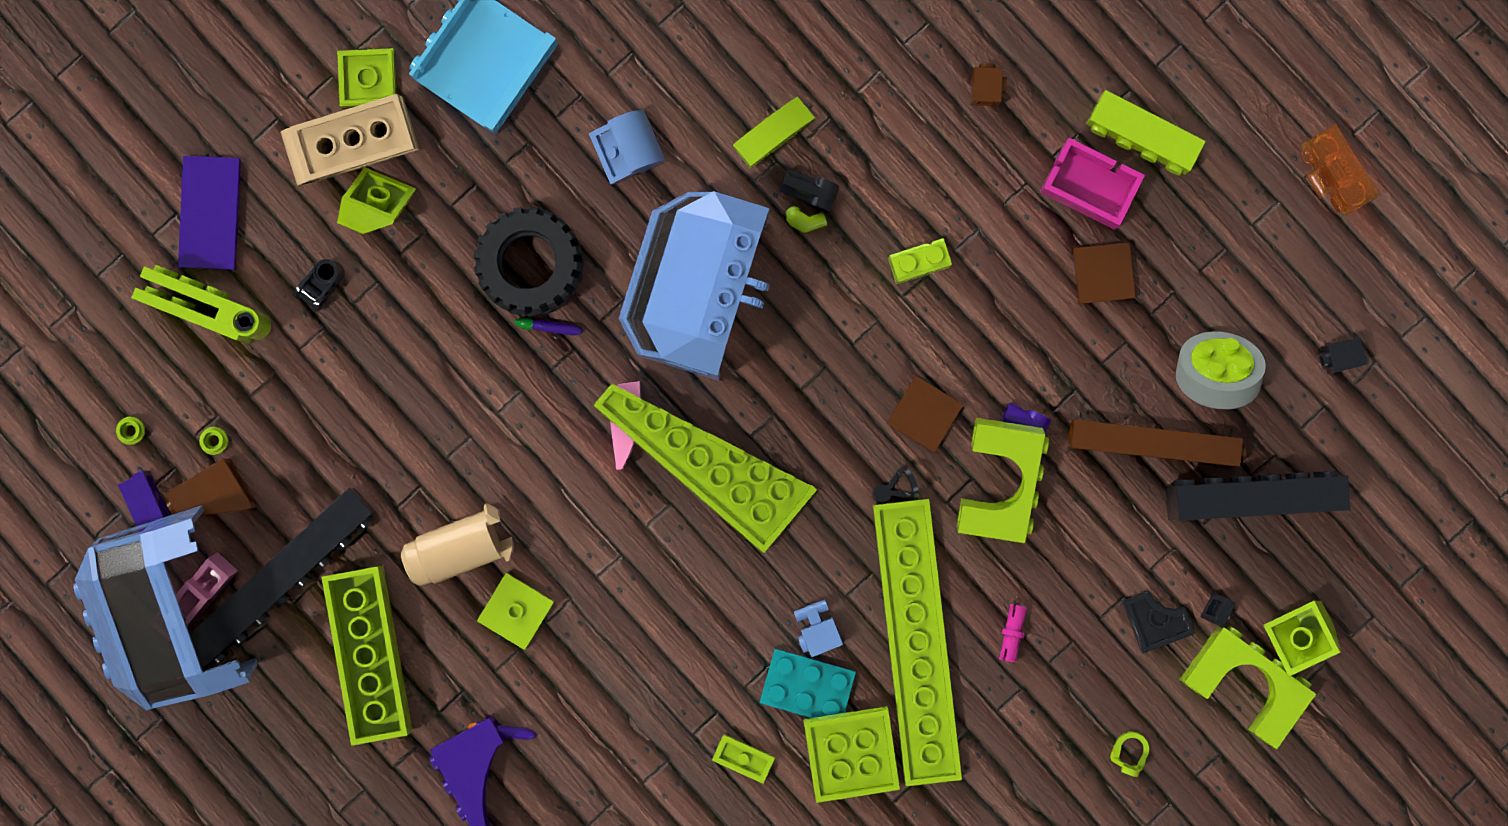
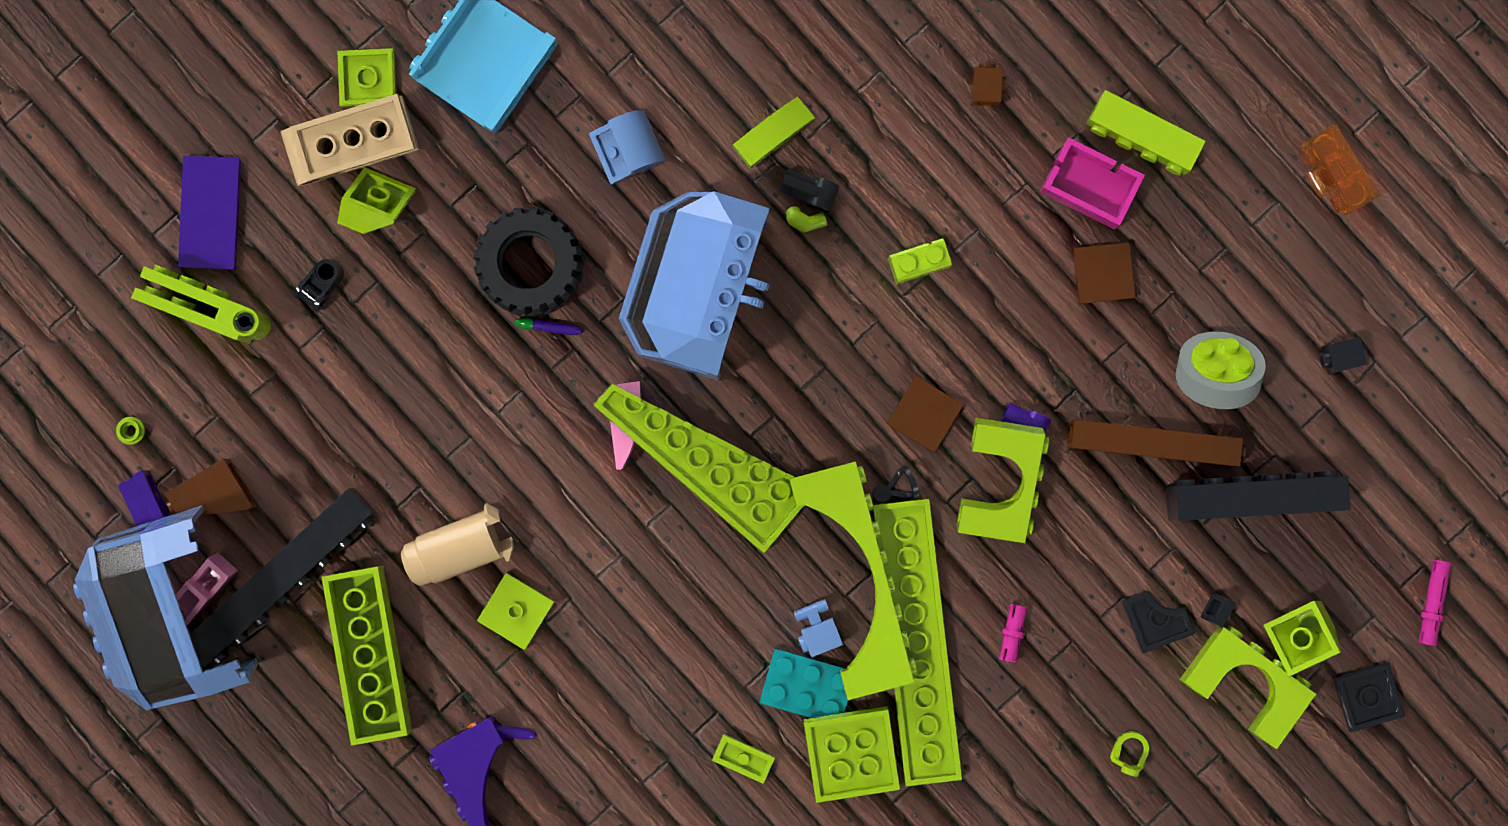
(205, 439): lime plate -> none
(883, 657): none -> lime arch
(1368, 697): none -> black tile
(1435, 600): none -> dark pink pin

